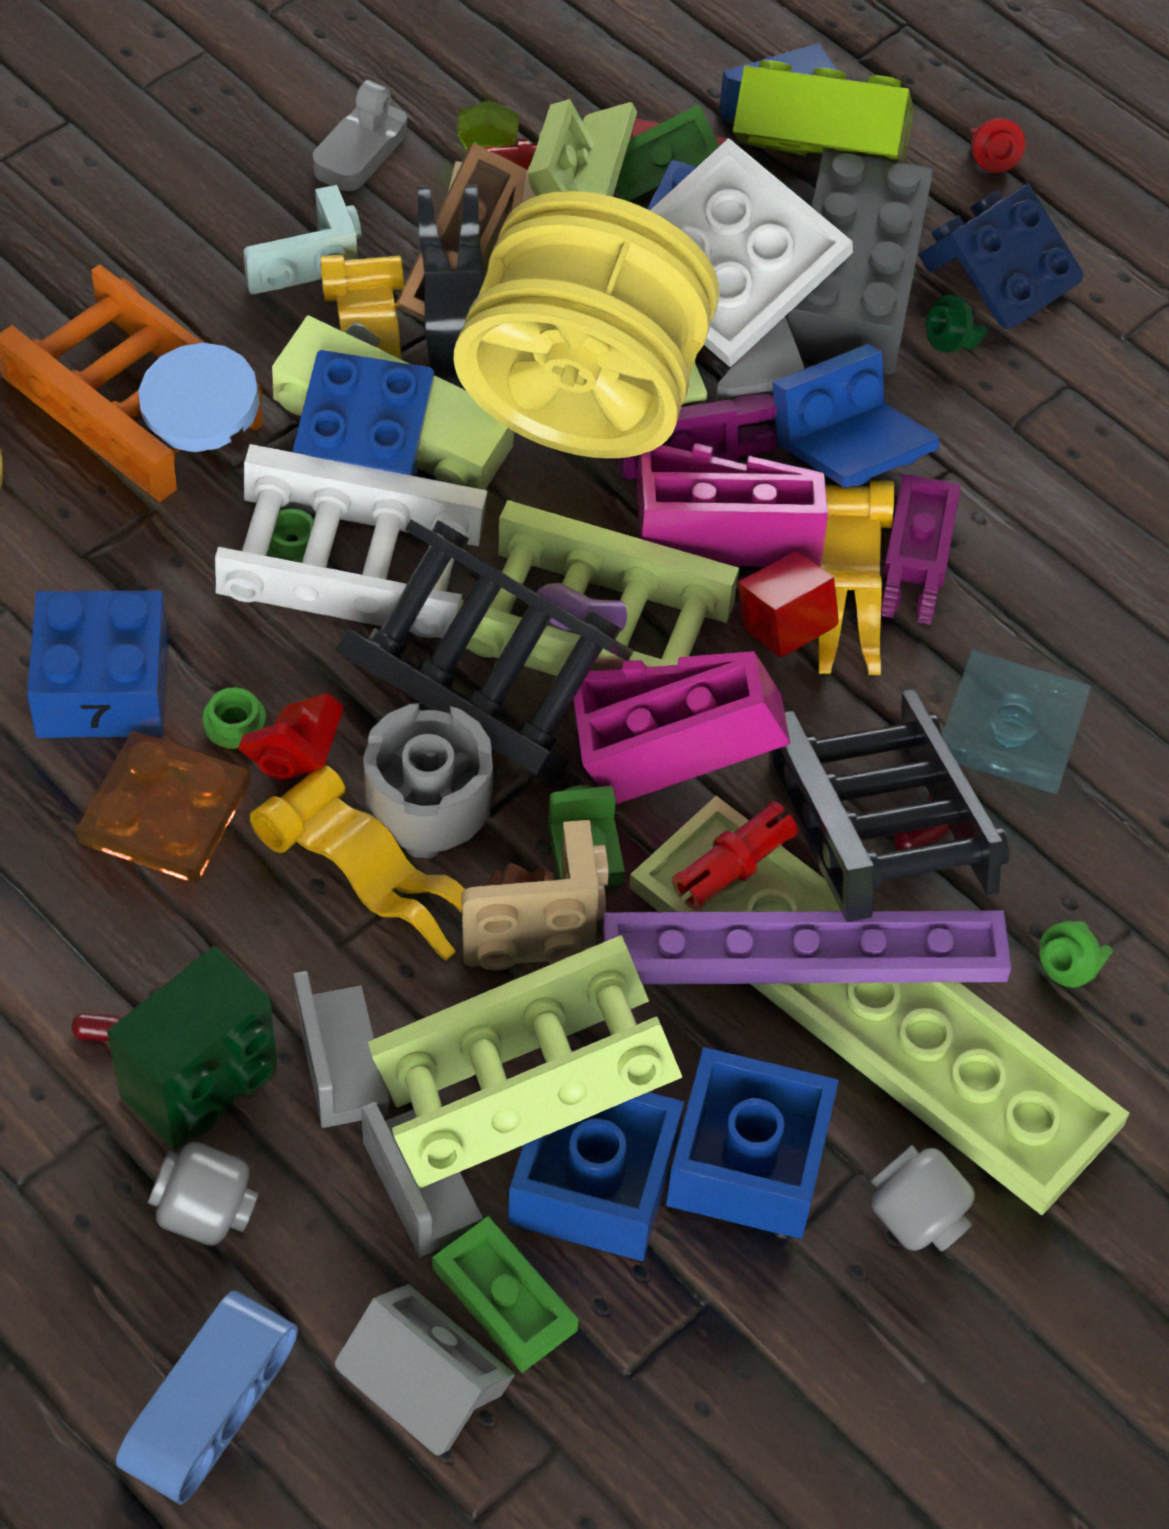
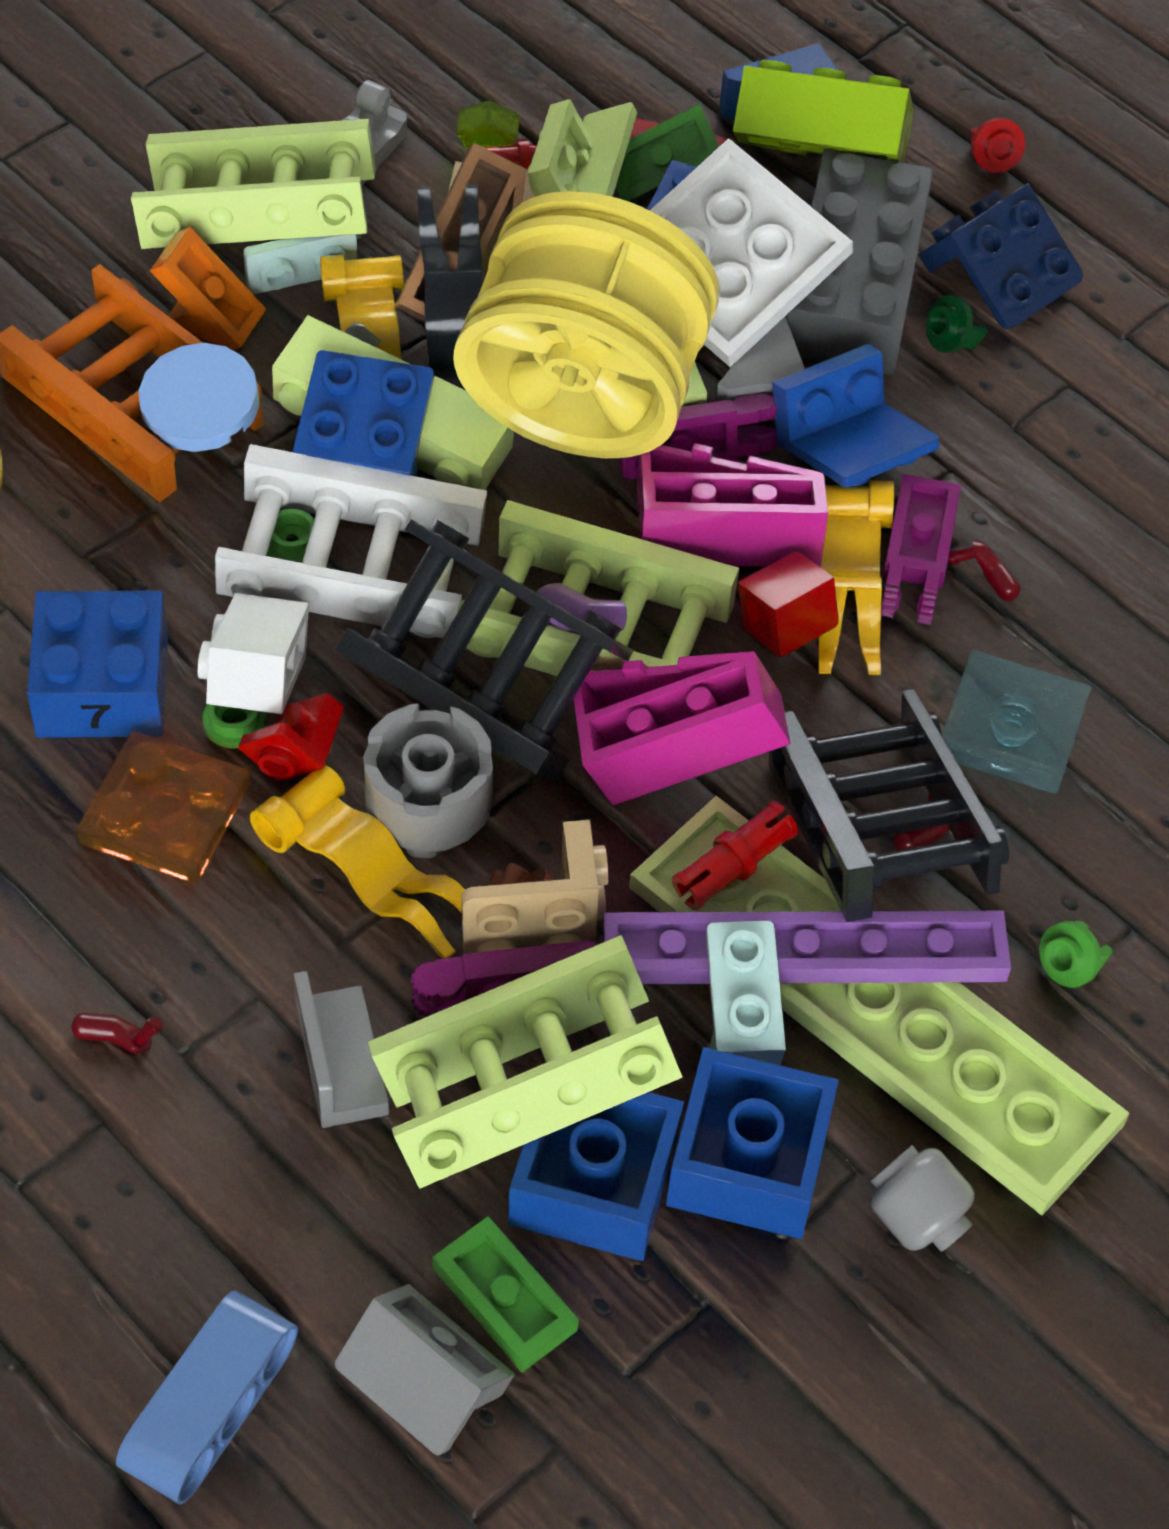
(194, 1047): dark green brick -> none
(202, 1193): light grey head -> none
(209, 295): none -> orange slope
(255, 653): none -> white brick
(257, 183): none -> yellowish green fence
(431, 1214): light grey panel -> none
(461, 978): none -> magenta hinge
(590, 804): bright green bracket -> none
(745, 990): none -> light aqua bracket
(993, 569): none -> dark red piece

